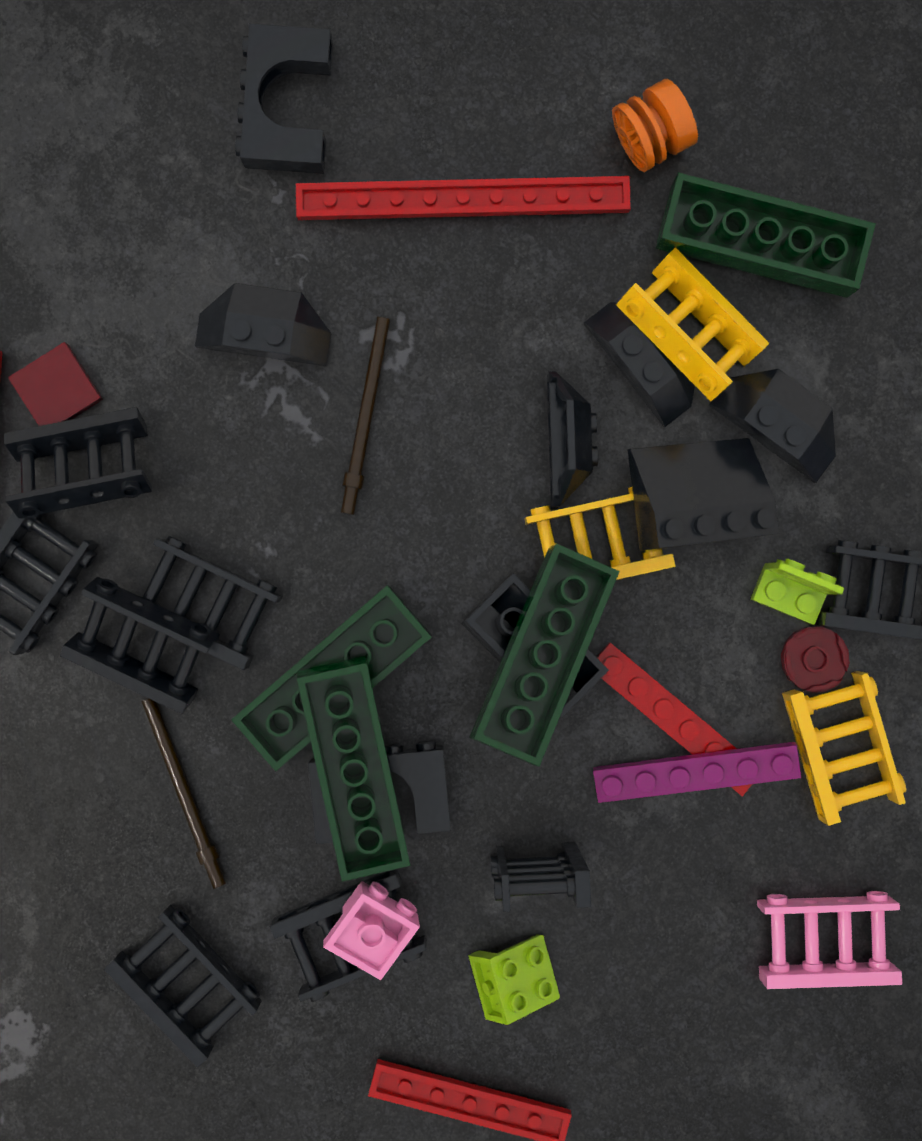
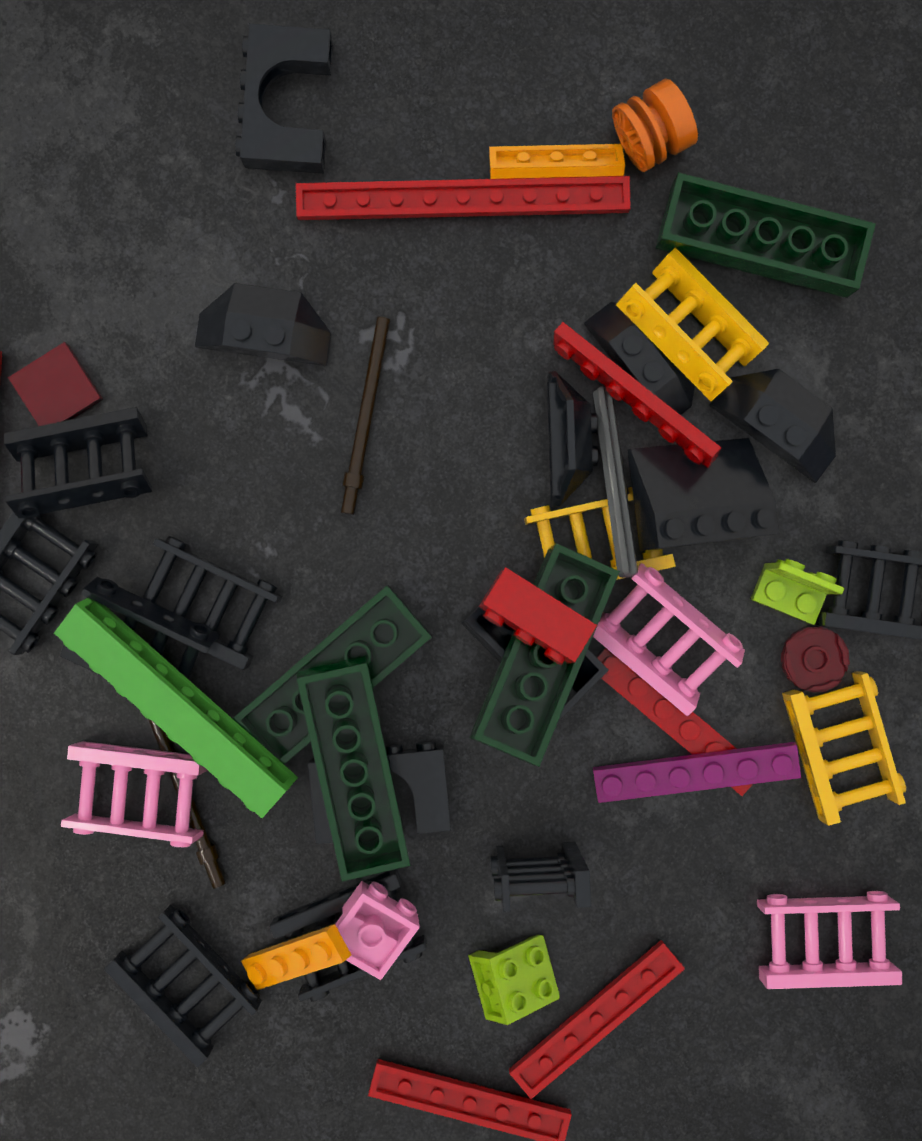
(122, 760): none -> bright pink fence
(175, 705): none -> bright green brick
(296, 957): none -> light orange plate
(536, 617): none -> red brick
(556, 161): none -> light orange plate
(596, 1019): none -> red plate
(615, 484): none -> dark grey axle
(644, 403): none -> red plate
(658, 670): none -> bright pink fence

